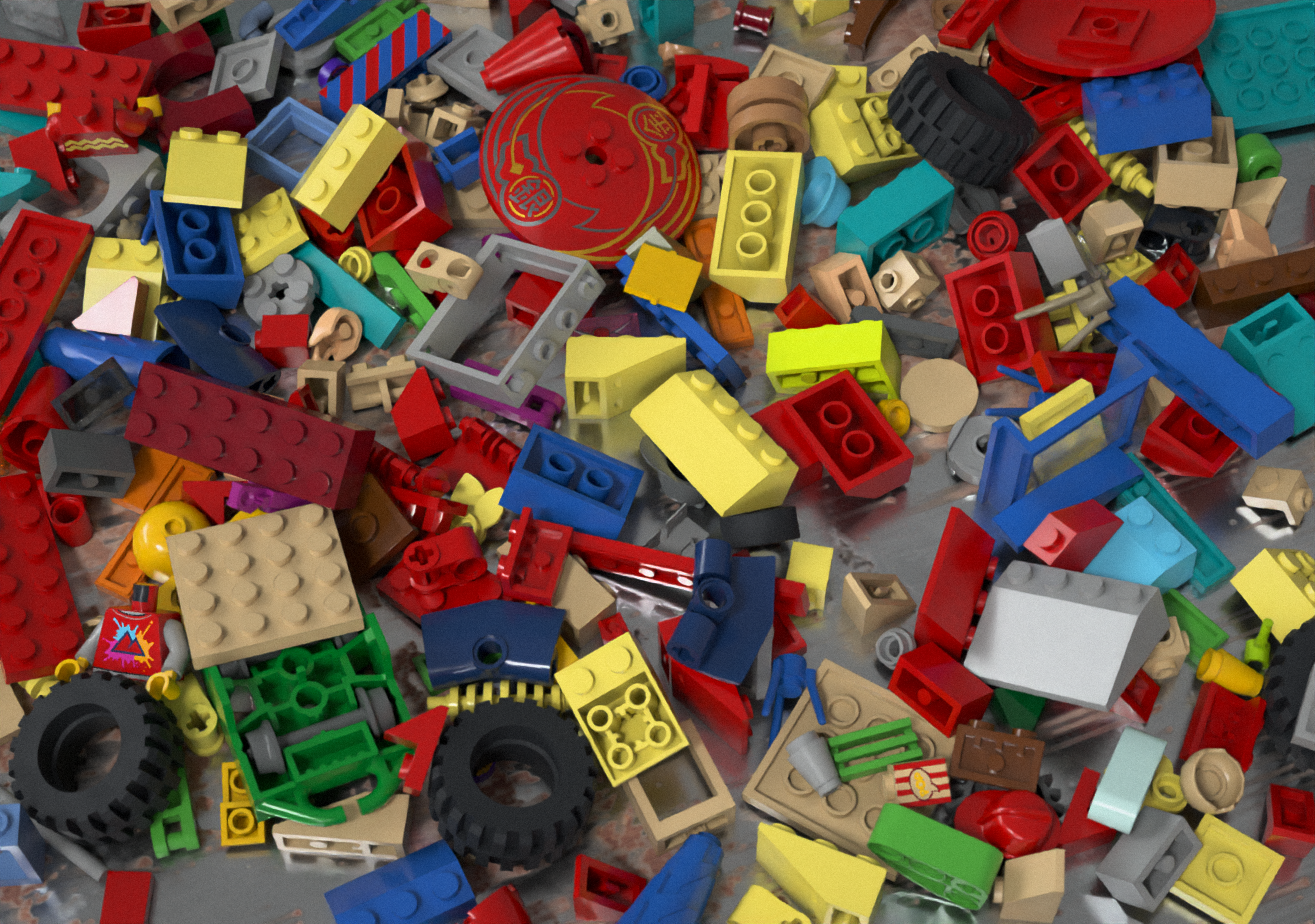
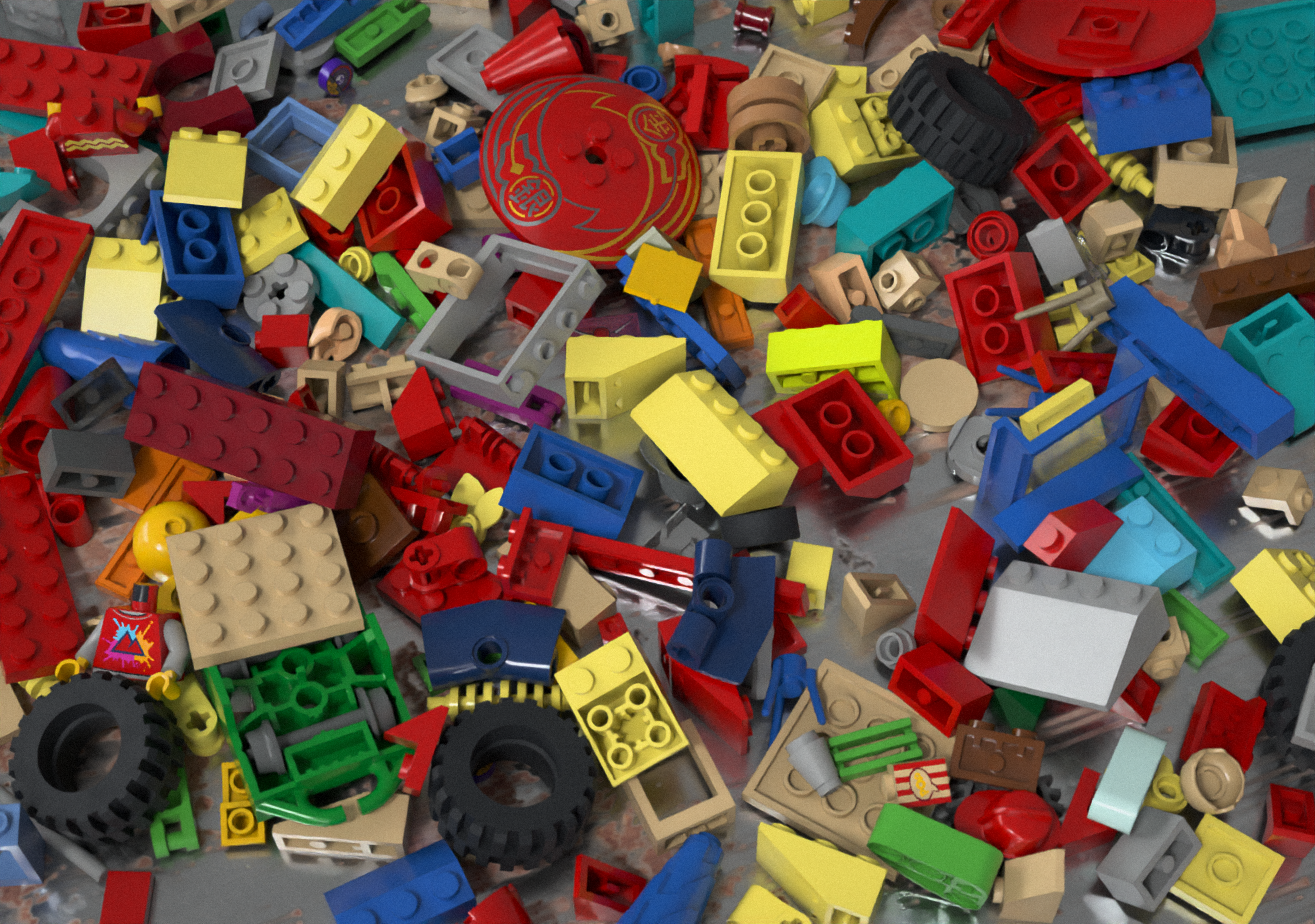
(119, 311): slope -> none
(385, 67): blue brick -> none
(401, 114): tan bracket -> none
(1171, 277): red slope -> none
(1229, 673): yellow cone -> none
(1257, 158): bright green head -> none
(1259, 648): lime hand -> none

